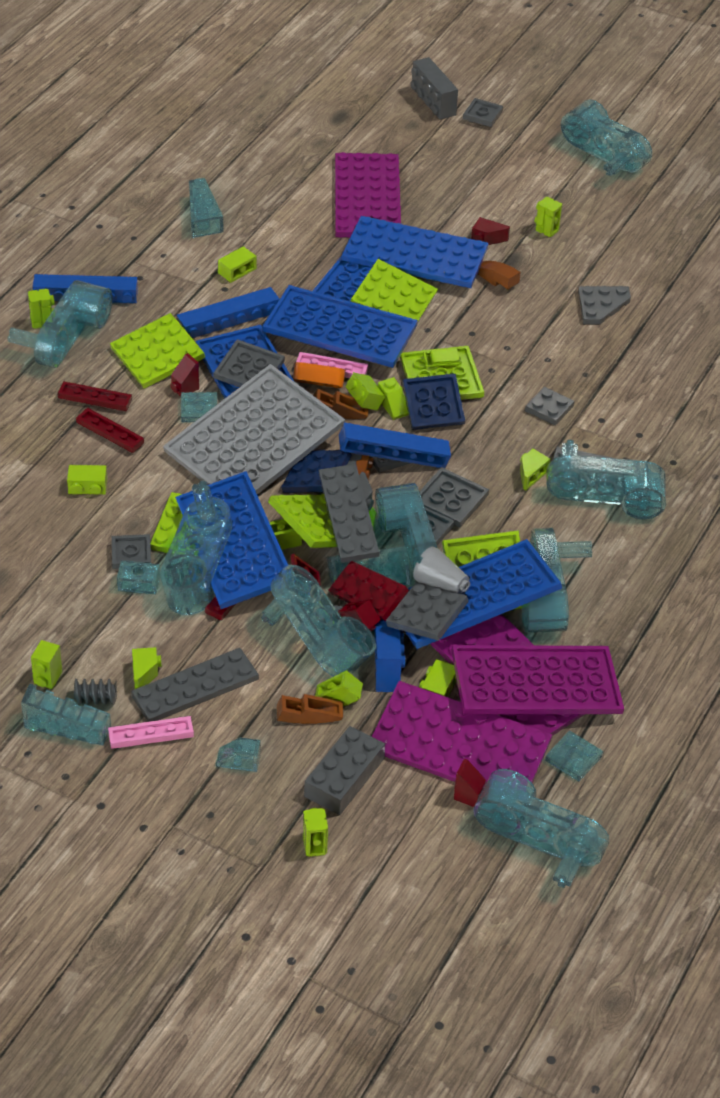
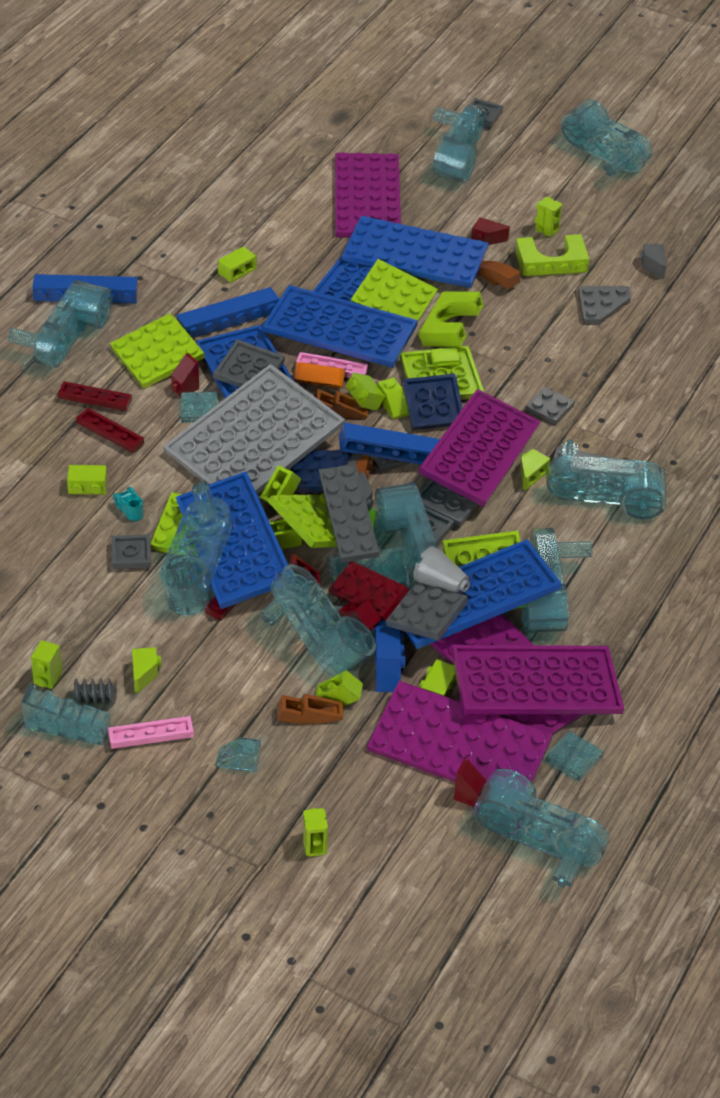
(40, 306): lime brick -> none
(129, 504): none -> teal piece
(138, 577): clear light blue brick -> none
(194, 685): dark grey plate -> none
(204, 210): clear light blue wedge -> none
(281, 483): none -> lime brick
(344, 770): dark grey brick -> none
(434, 88): dark grey brick -> none
(439, 333): none -> lime arch
(457, 149): none -> clear light blue beam
(479, 447): none -> magenta plate
(534, 263): none -> lime arch
(653, 259): none -> dark grey slope

